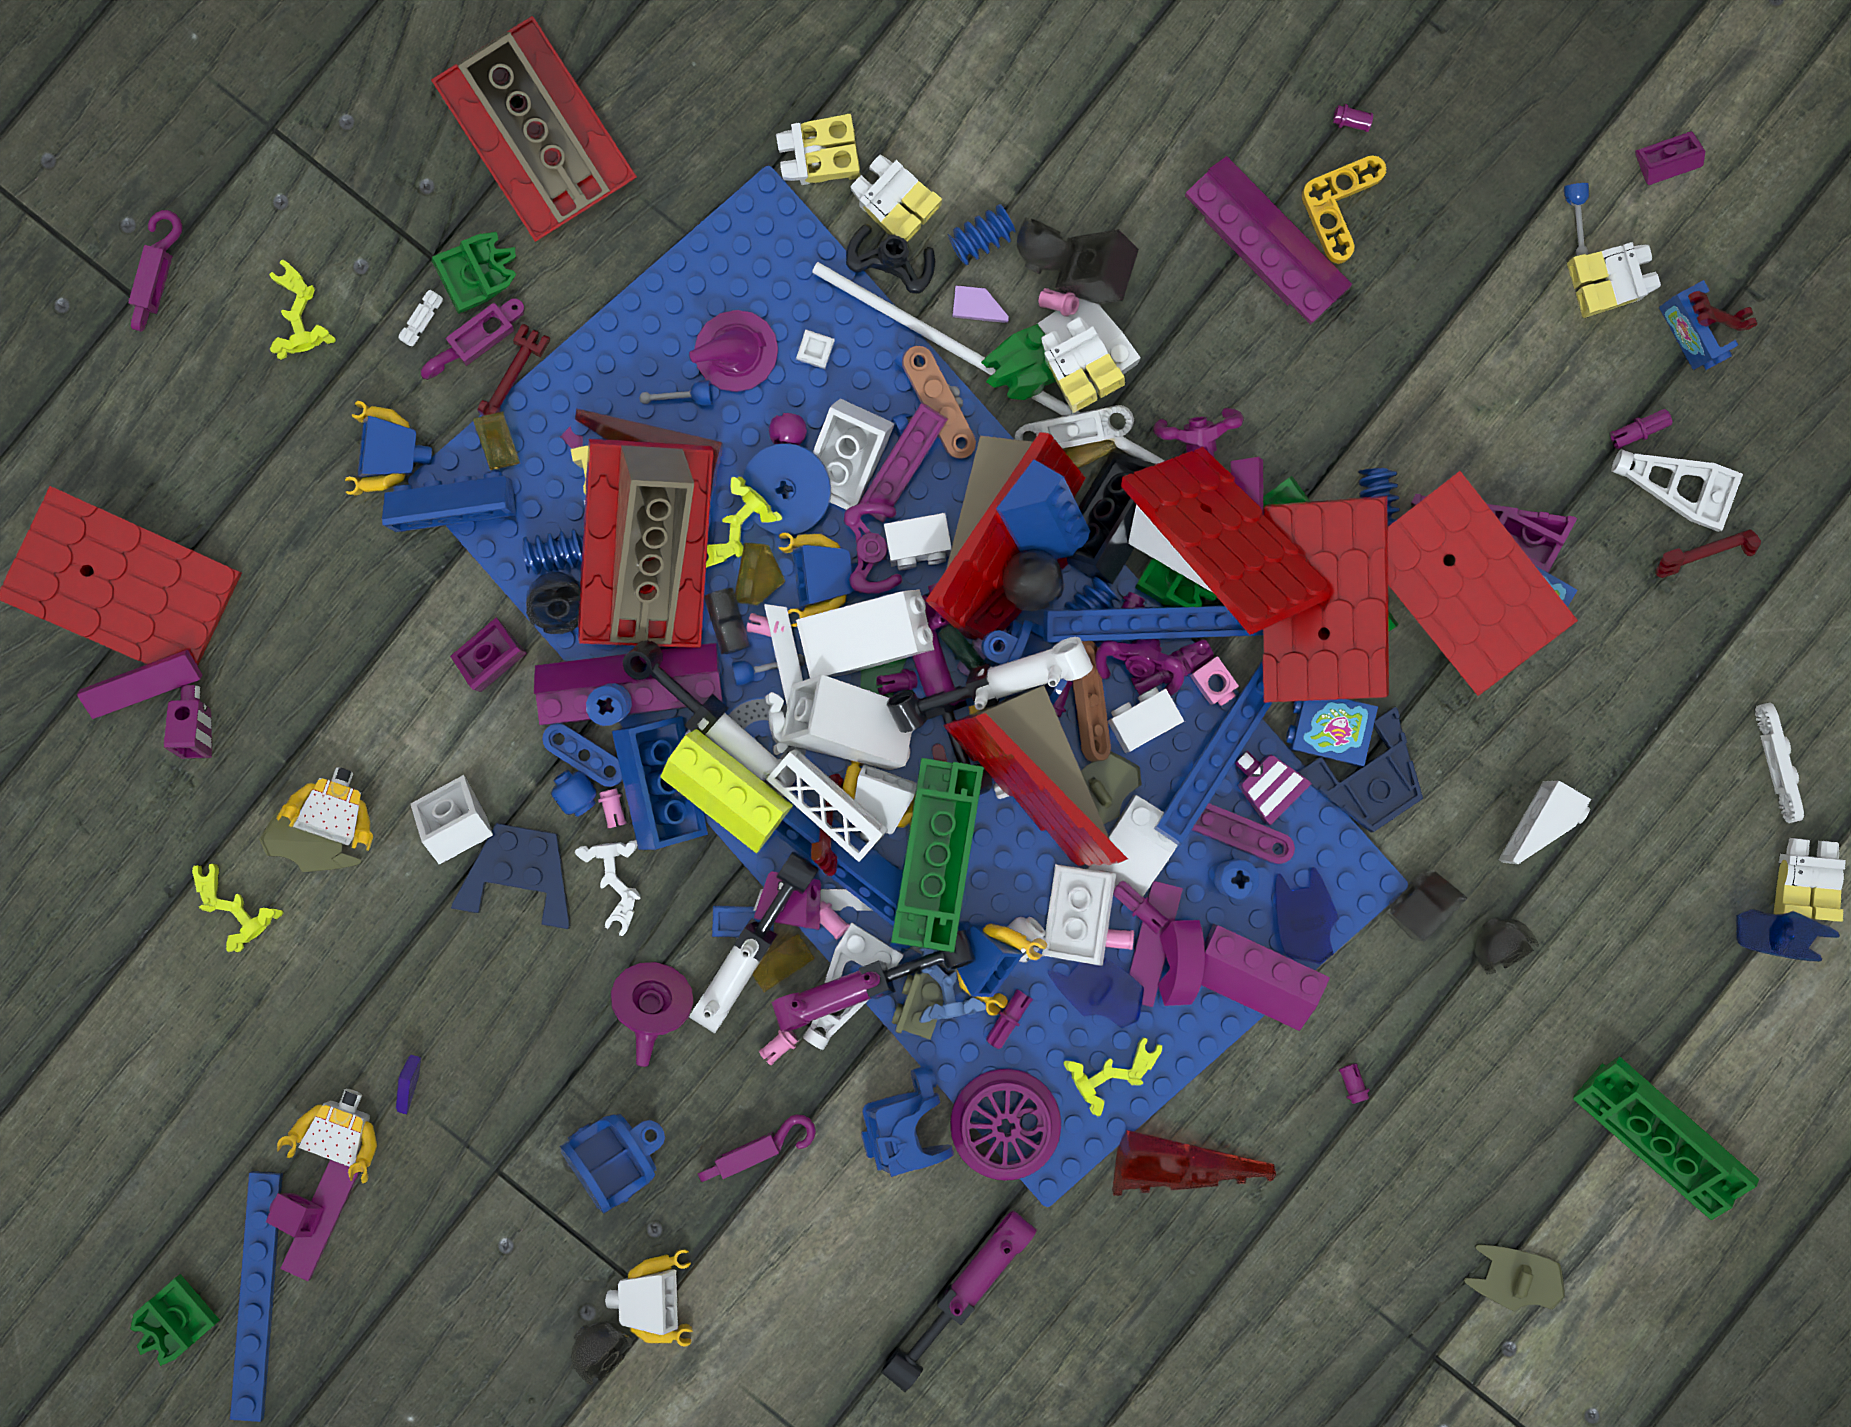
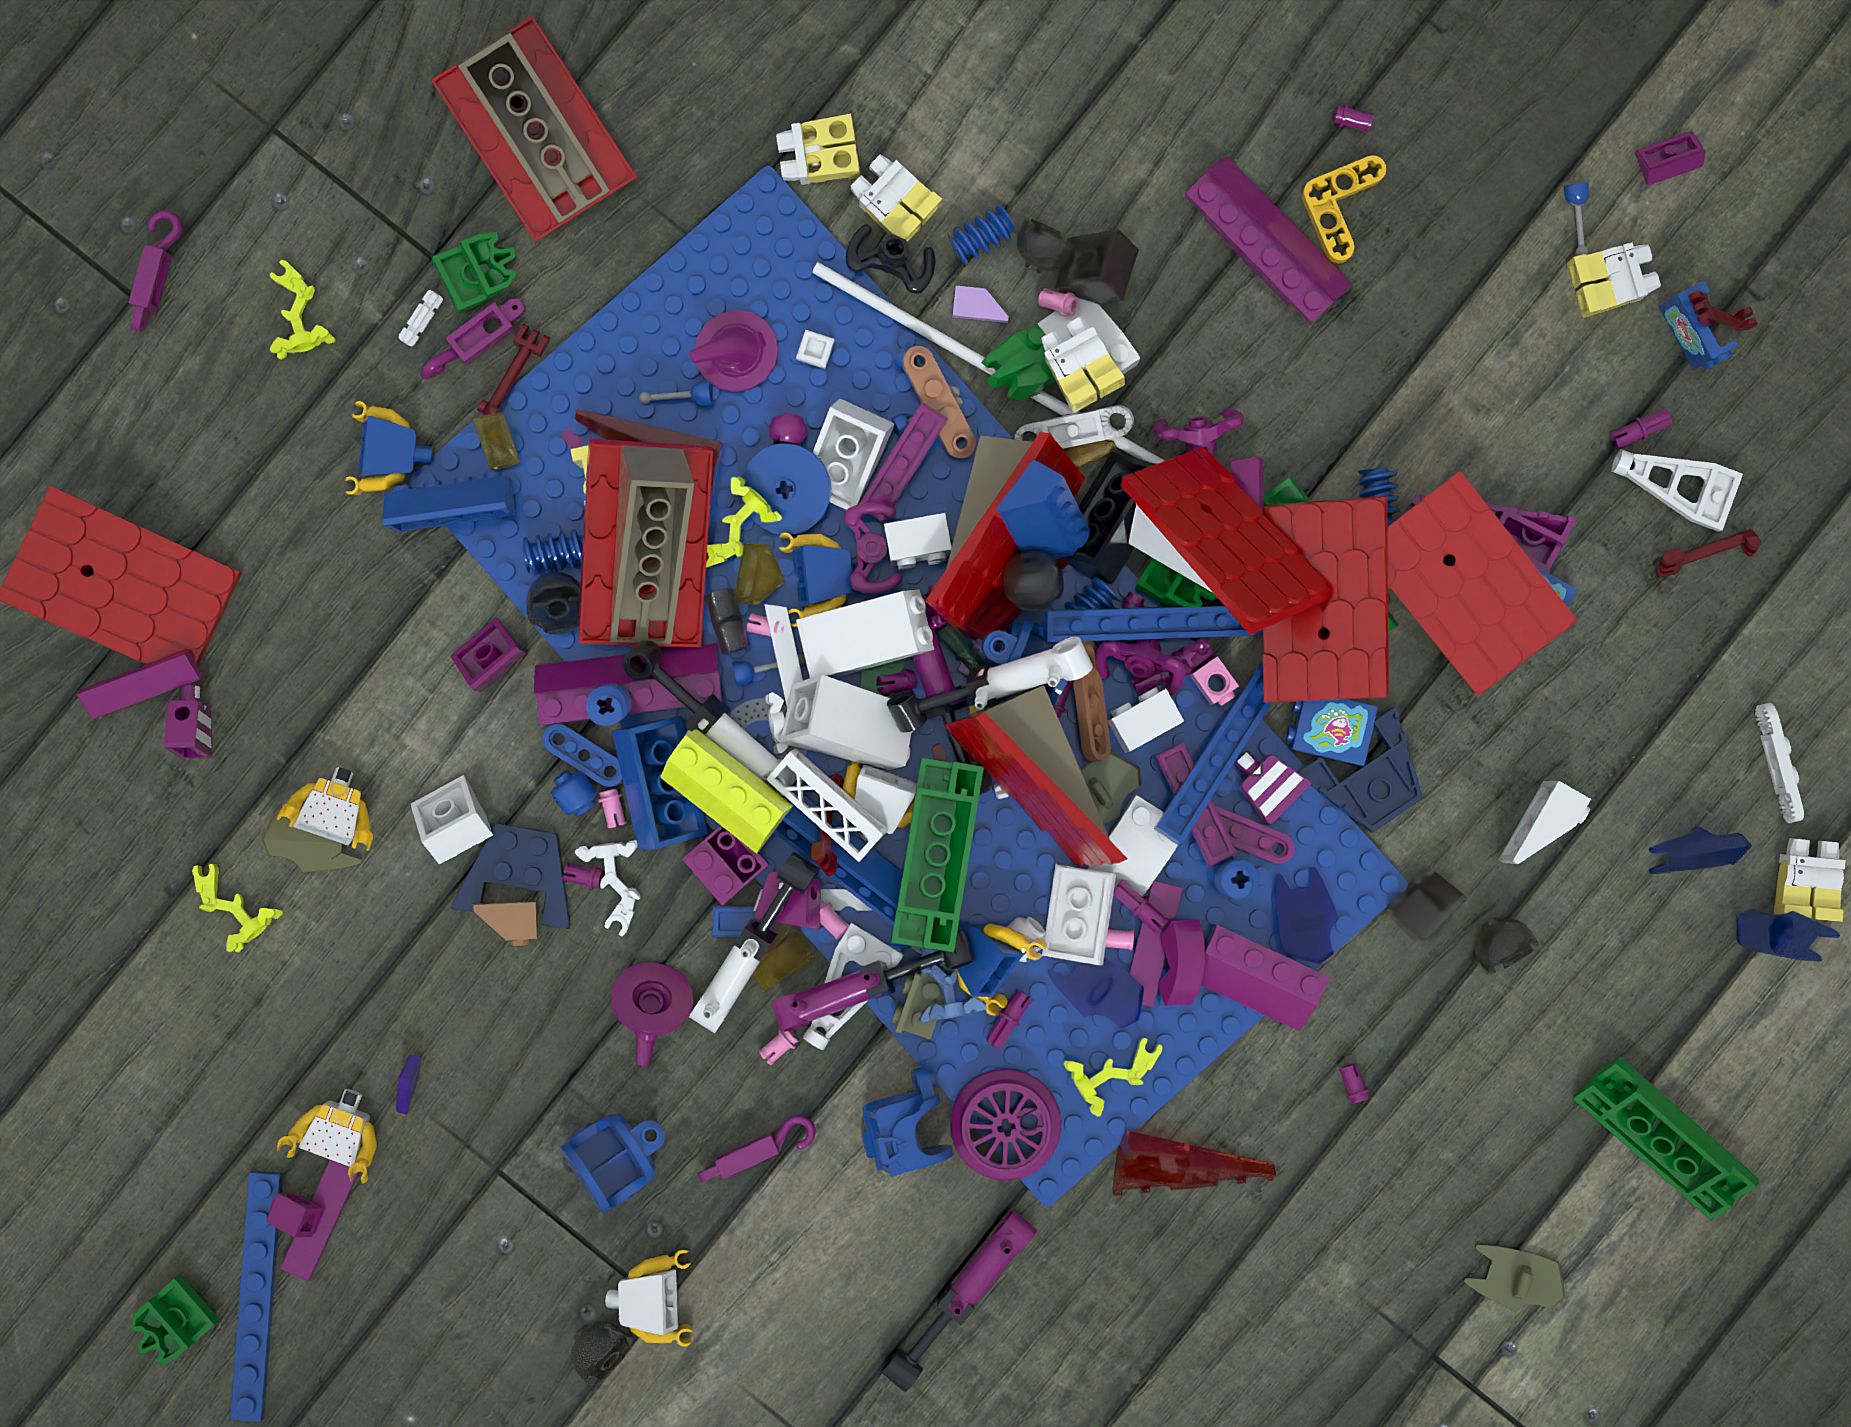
(510, 920): none -> medium nougat slope
(583, 875): none -> magenta pin
(724, 864): none -> magenta slope
(1208, 829): none -> magenta tile
(1700, 851): none -> clear blue shield

